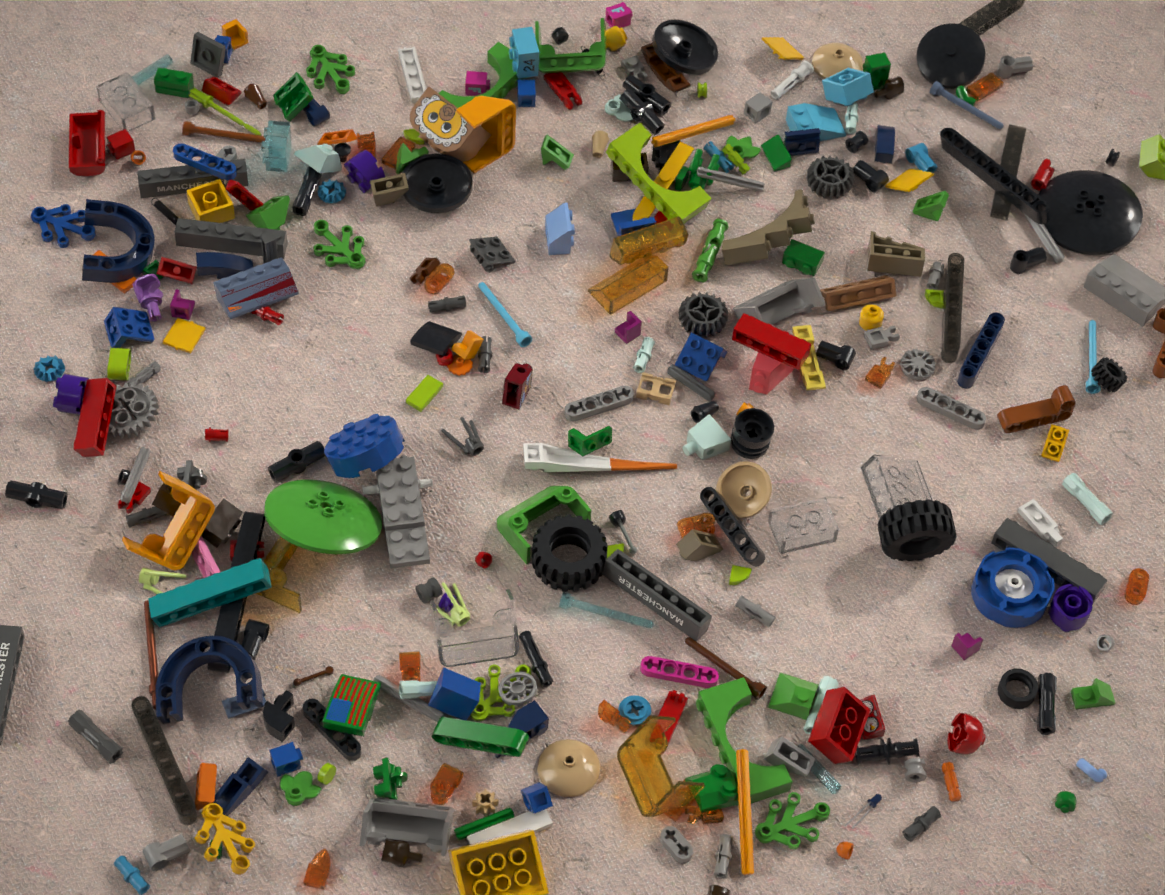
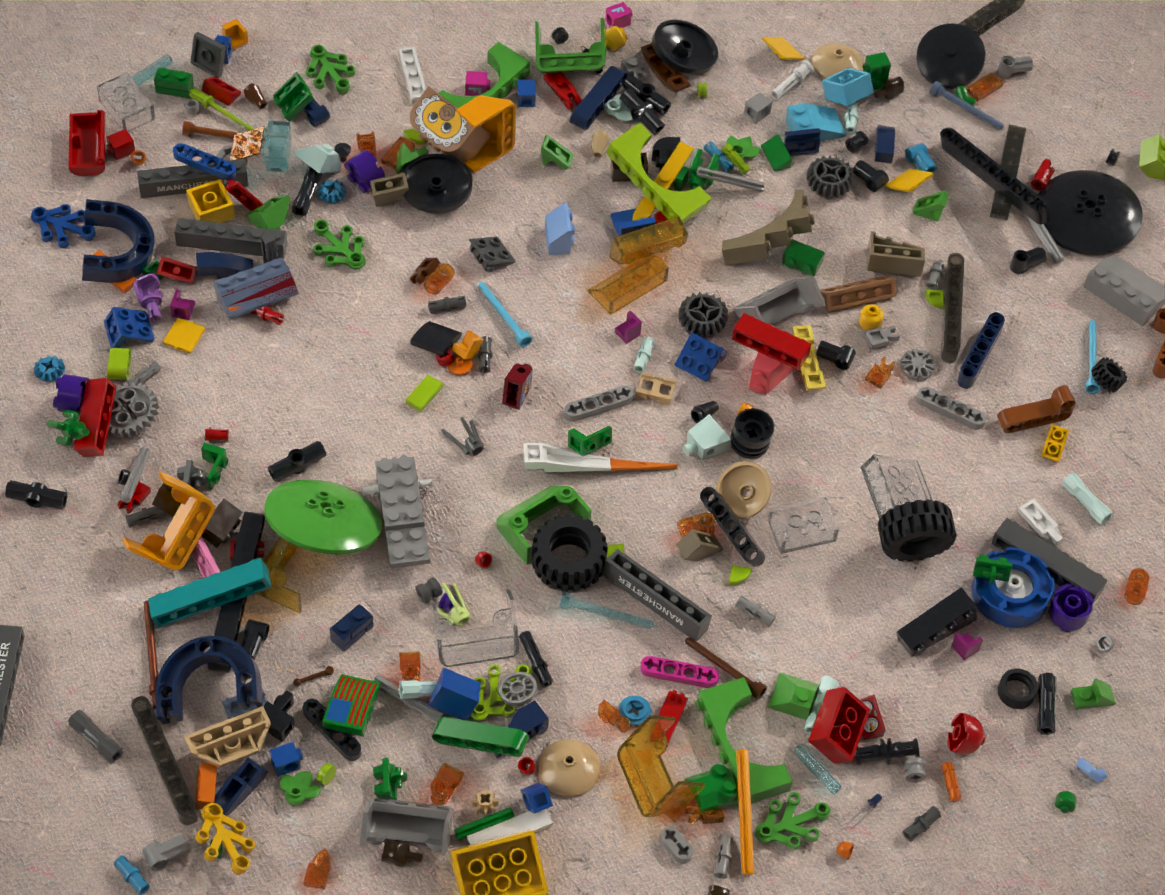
(70, 428): none -> green plant
(149, 577): yellowish green plant -> none
(165, 211): black piece -> none
(217, 456): none -> green bracket
(230, 739): none -> tan wedge
(247, 144): none -> clear orange hinge
(338, 137): orange slope -> none
(351, 627): none -> dark blue brick
(364, 445): blue piece -> none
(523, 766): none -> red hinge
(524, 52): medium azure brick -> none
(598, 96): none -> dark blue beam
(618, 519): hinge -> none
(691, 382): dark grey axle -> none
(692, 130): light orange axle -> none
(710, 250): bright green piece -> none
(795, 759): light grey slope -> none
(938, 622): none -> black wedge
(992, 569): none -> green hips

